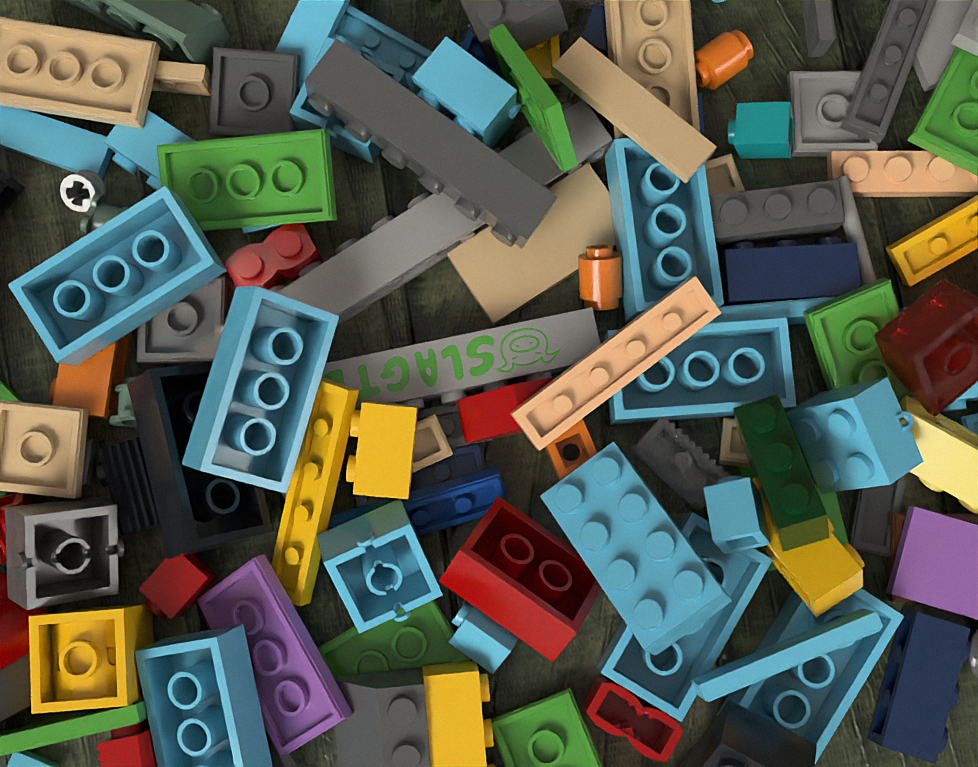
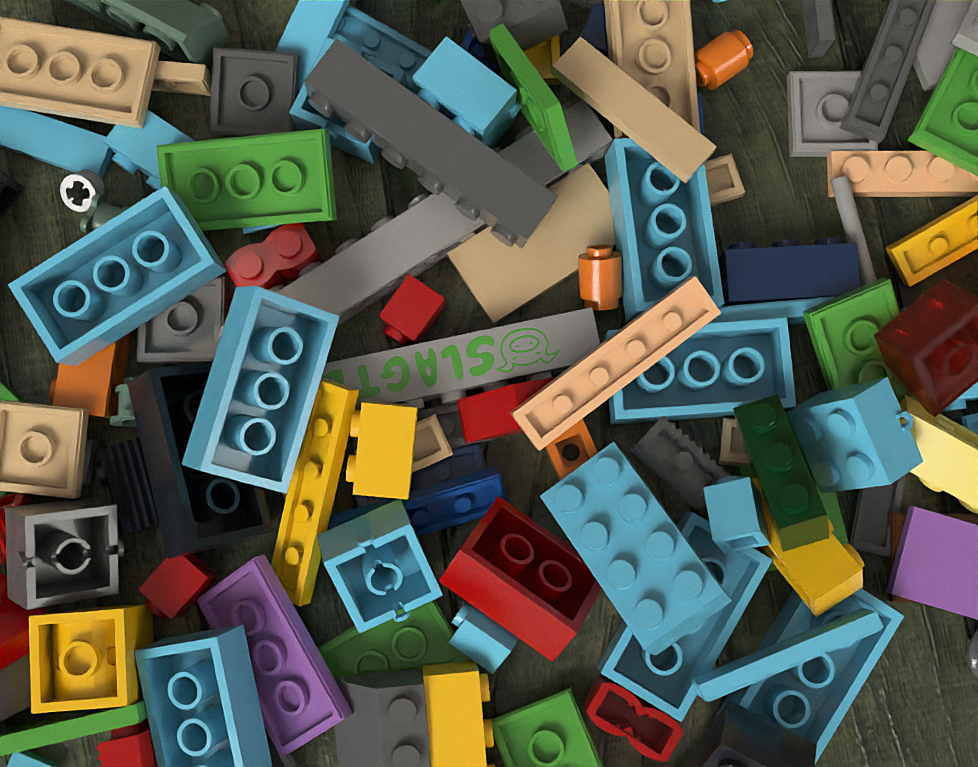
(411, 312): none -> red brick
(762, 130): teal brick -> none
(777, 213): dark grey brick -> none
(920, 685): dark blue brick -> none

